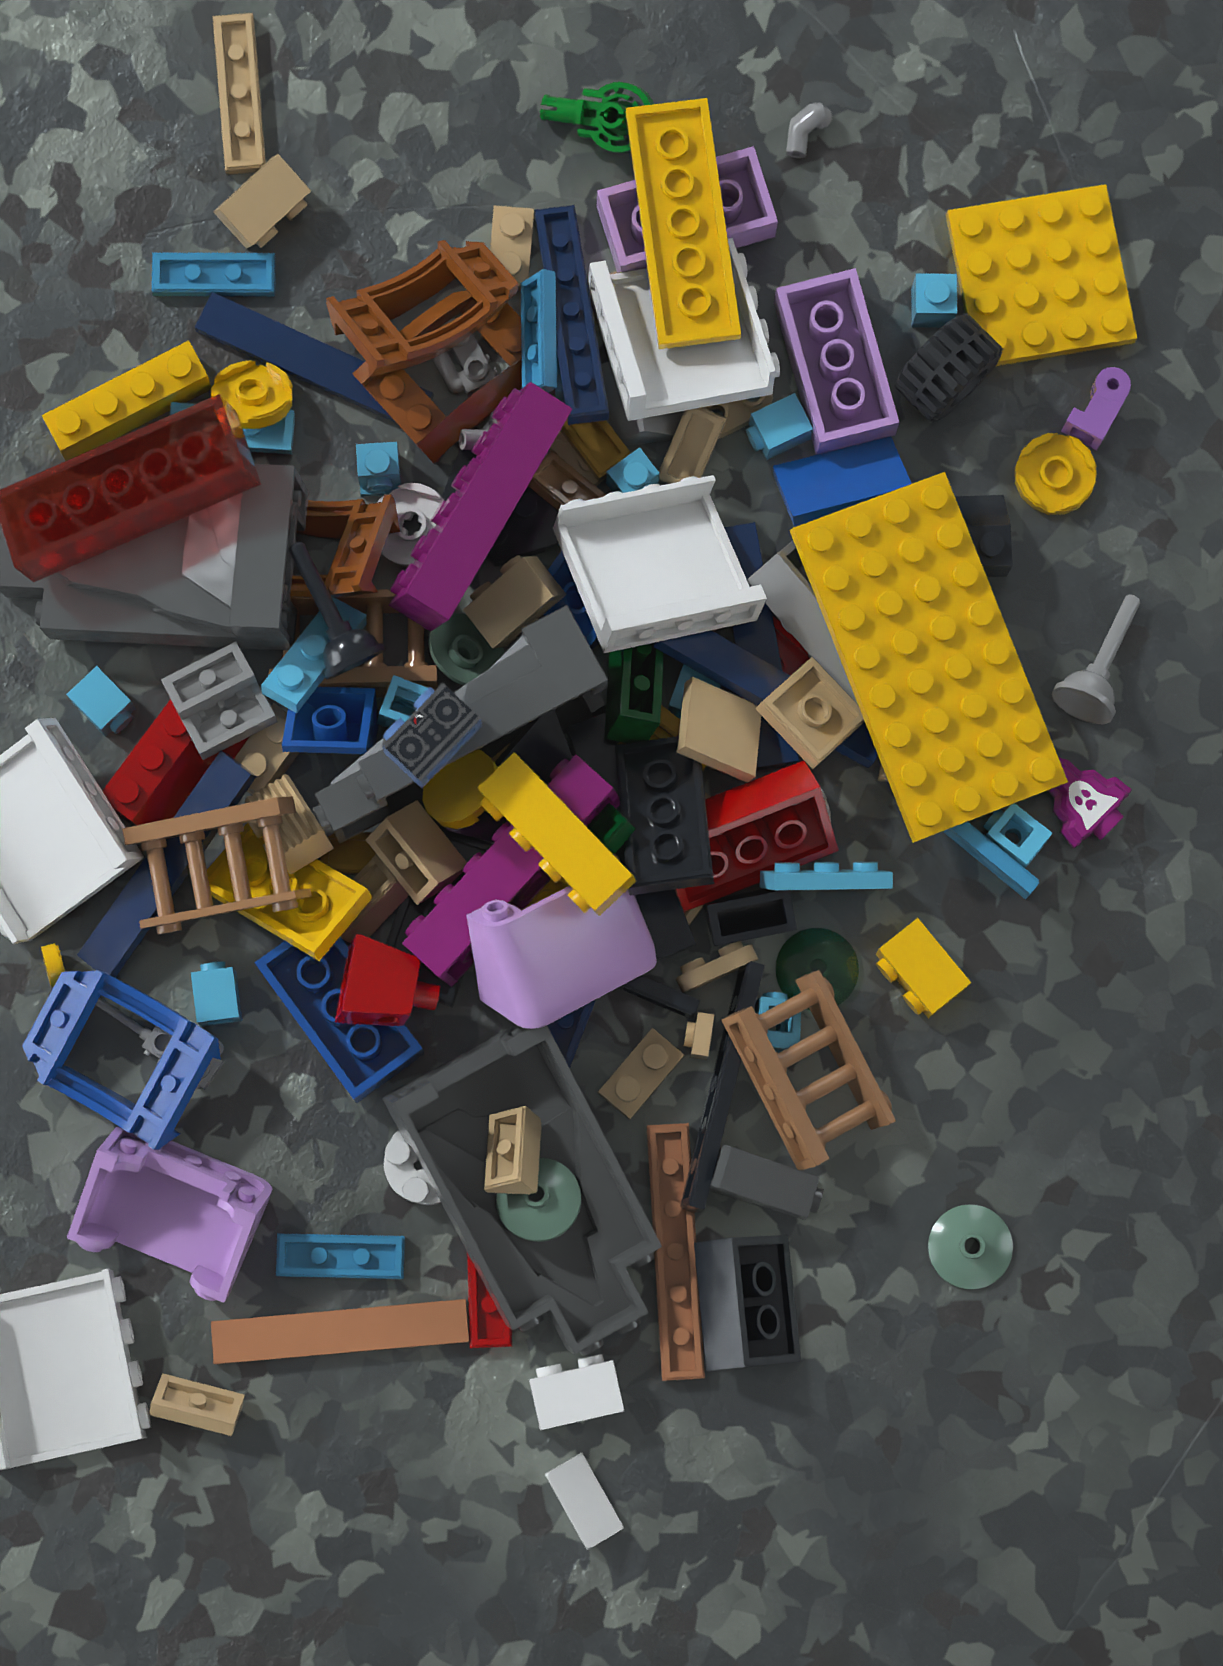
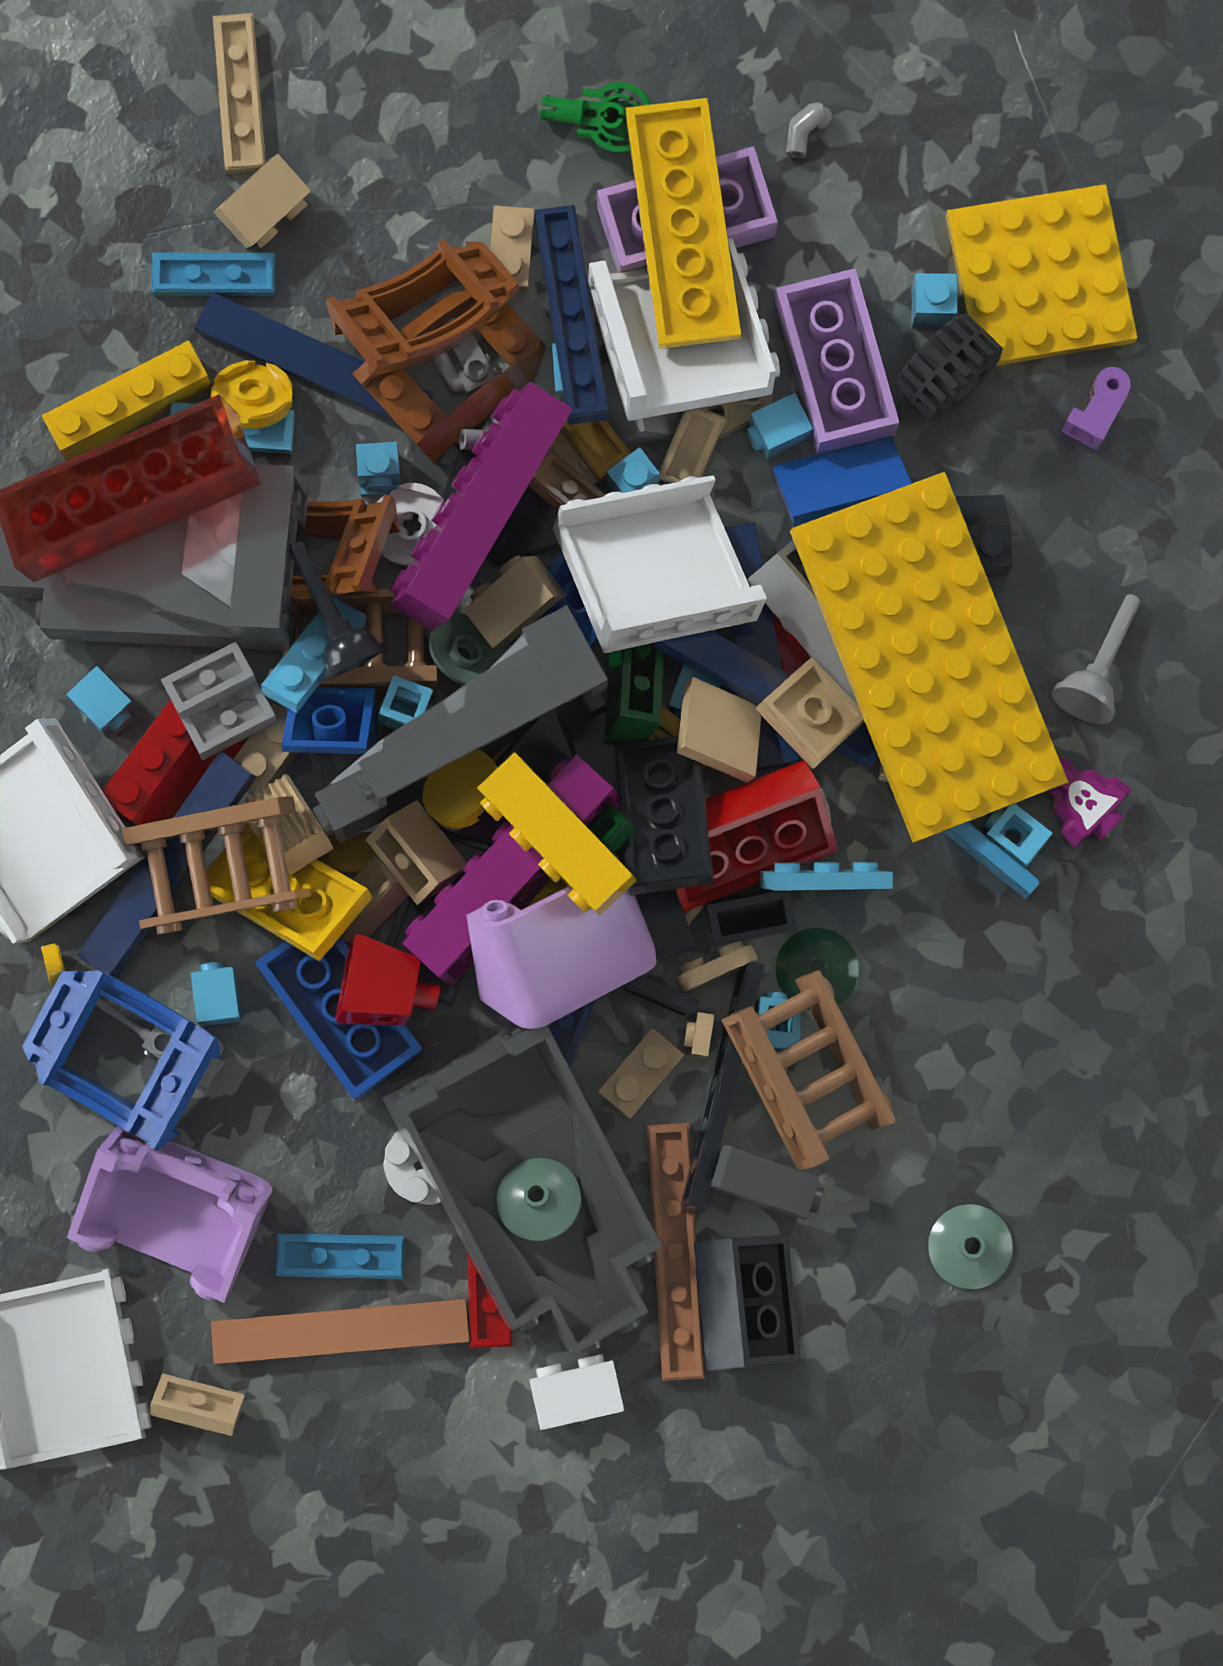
(430, 734): brick -> none
(513, 1152): tan slope -> none
(539, 330): dark azure tile -> none
(584, 1501): white slope -> none
(921, 969): yellow brick -> none
(1055, 474): yellow tile -> none

